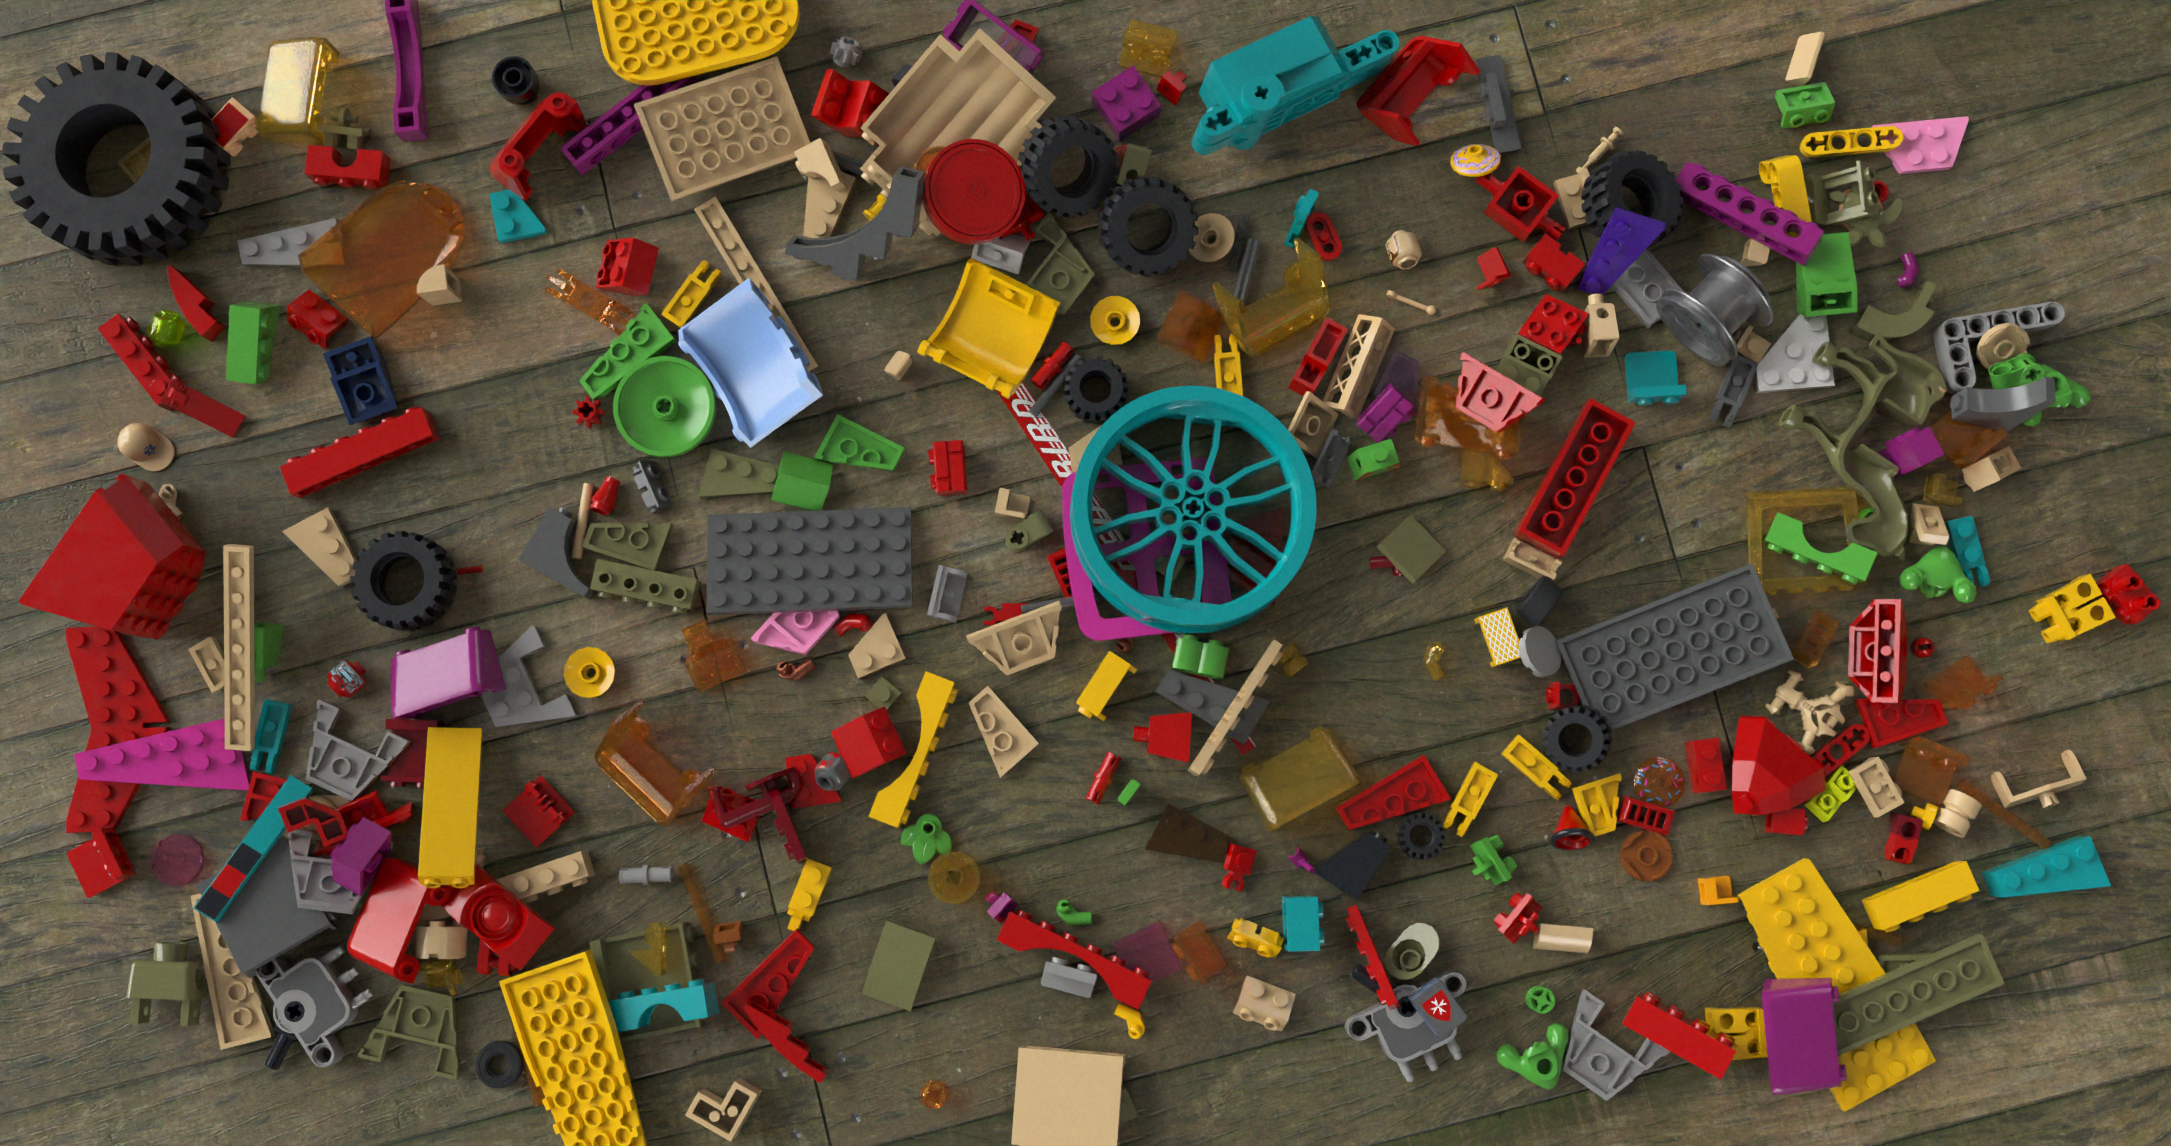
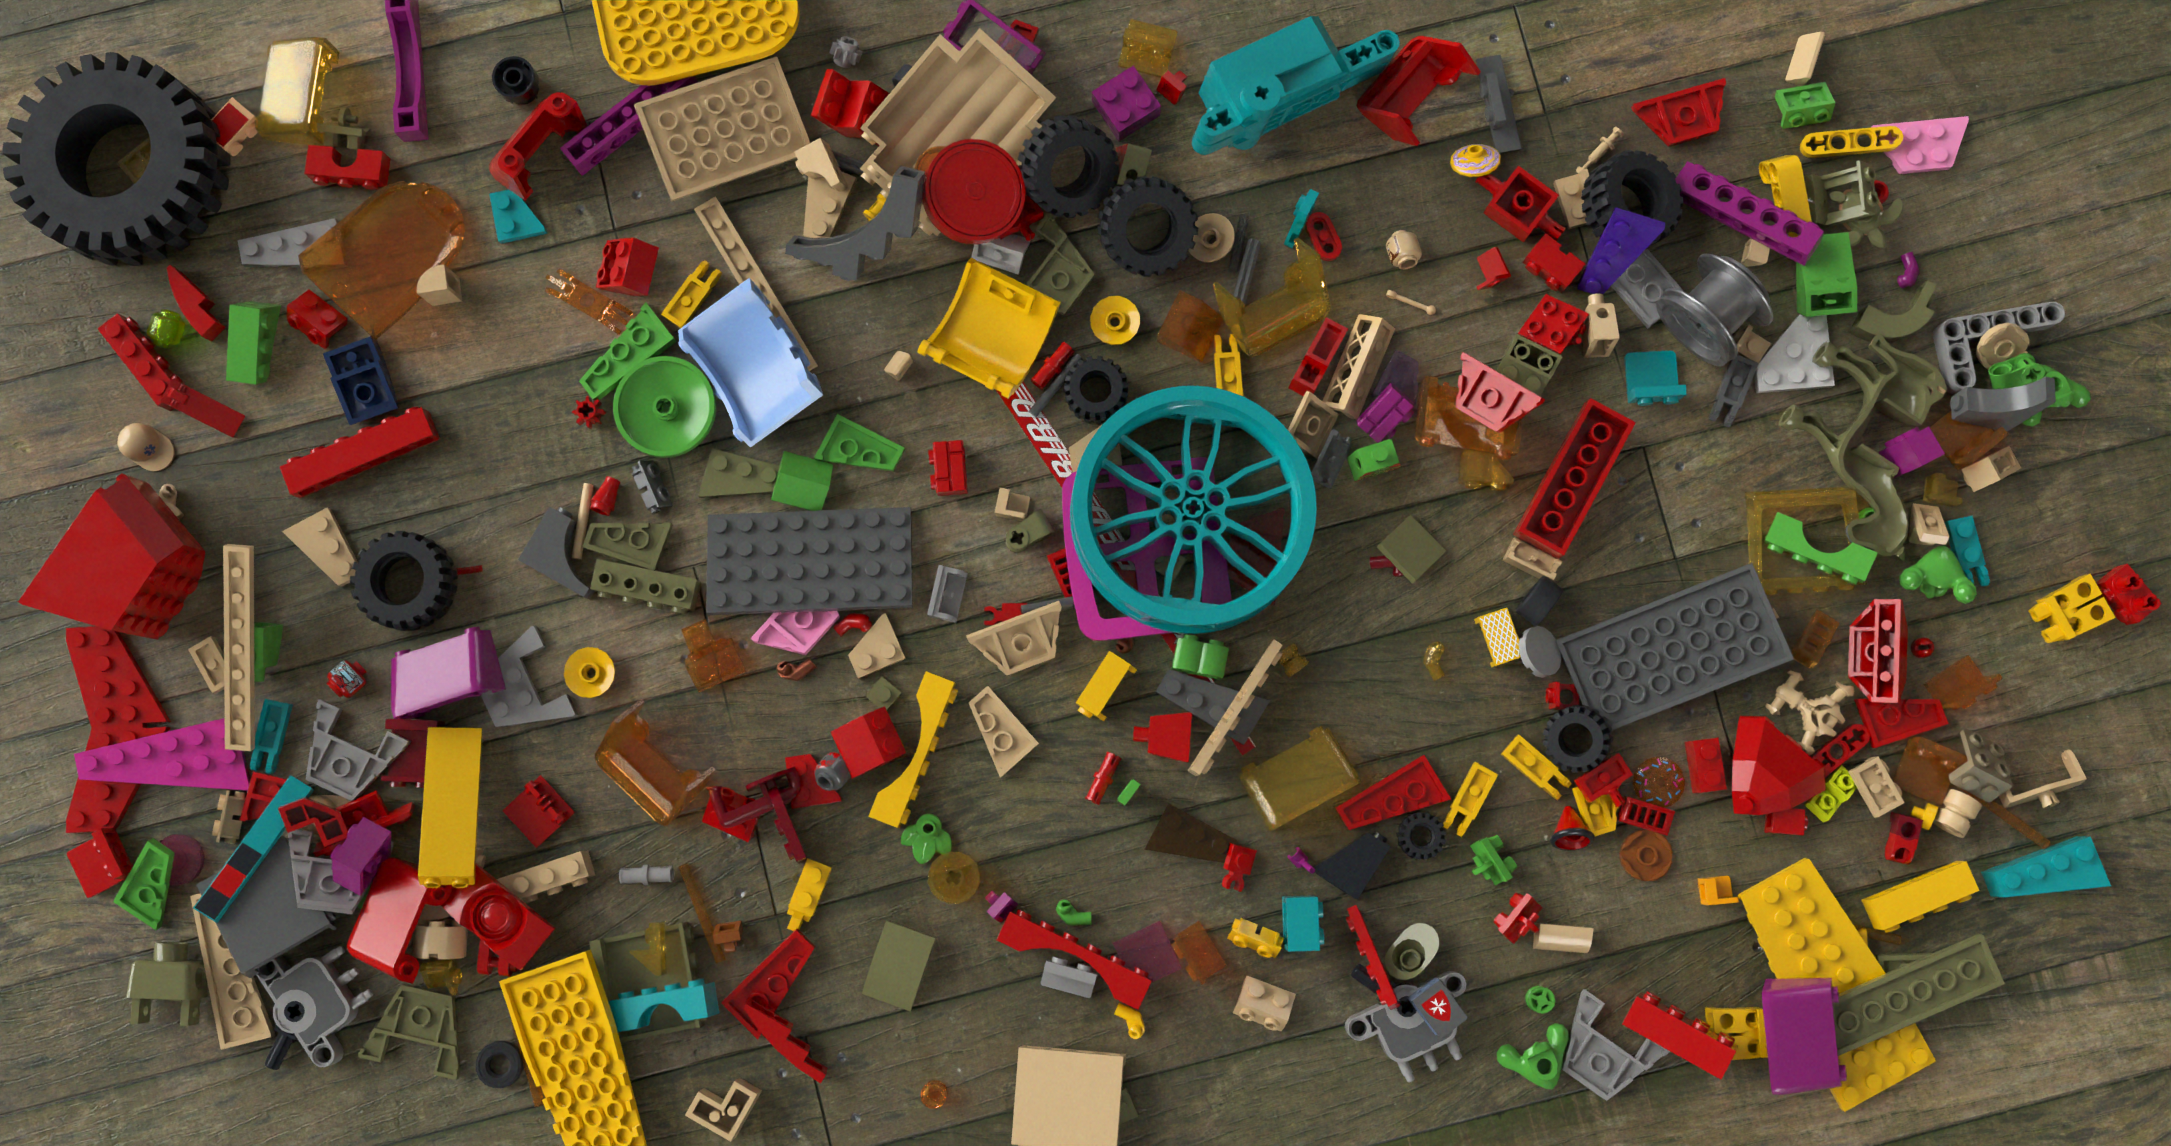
(147, 884): none -> bright green wing
(226, 826): none -> tan hinge
(1605, 780): none -> red plate
(1684, 113): none -> red wing
(1986, 768): none -> dark tan bracket

